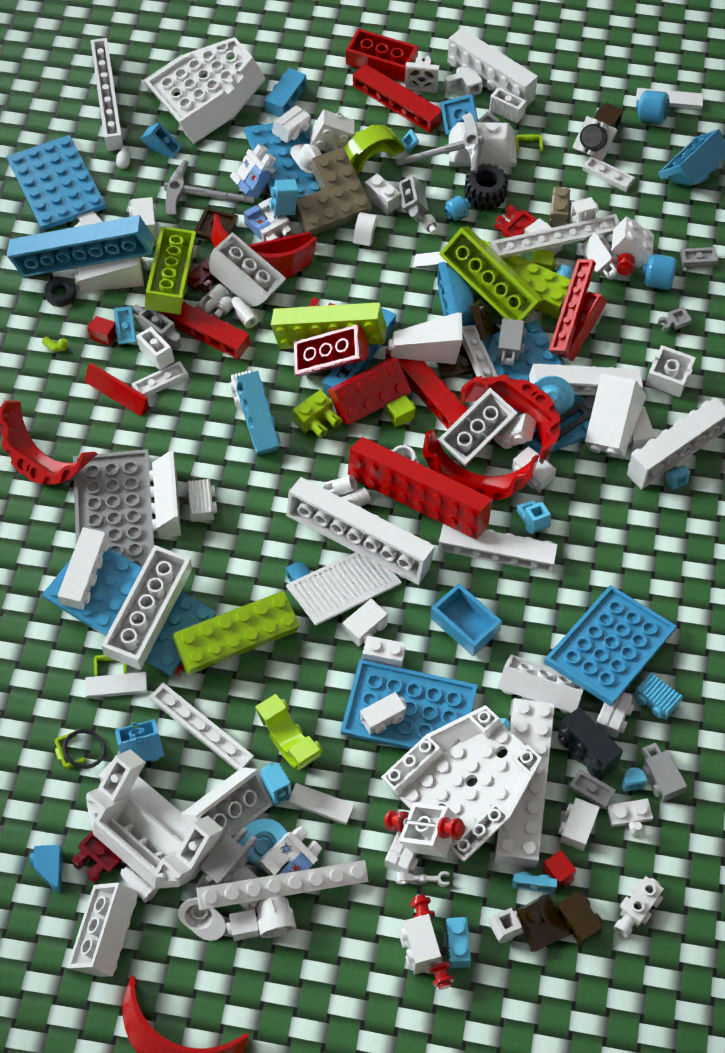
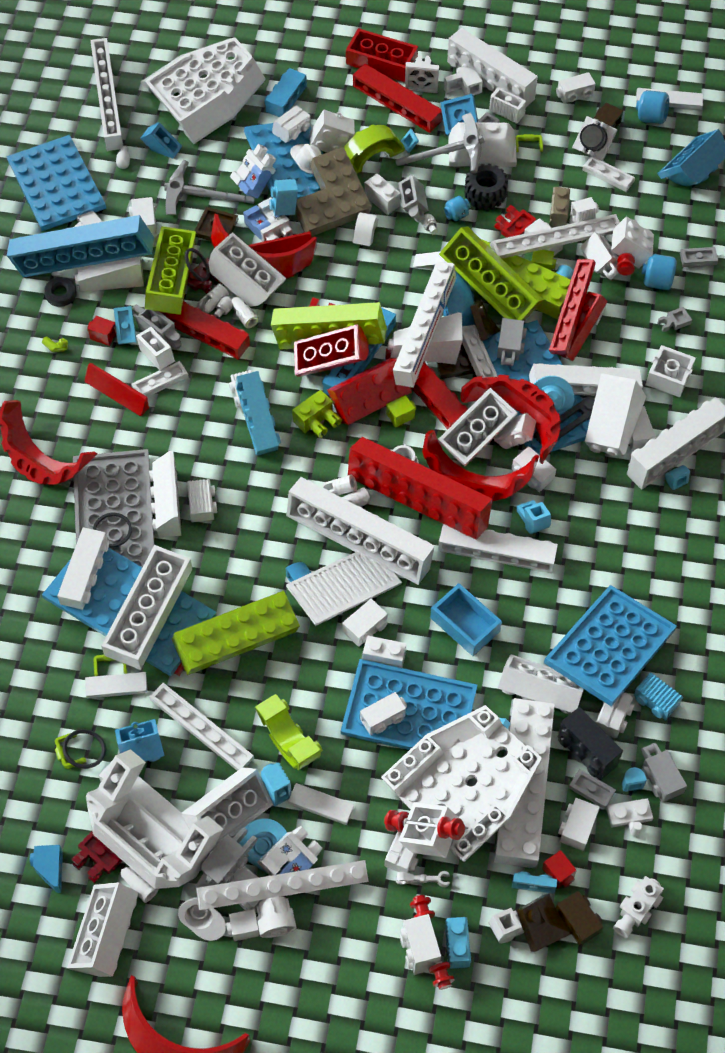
(117, 515): none -> black piece
(191, 269): none -> black piece
(424, 324): none -> white brick
(575, 88): none -> white brick

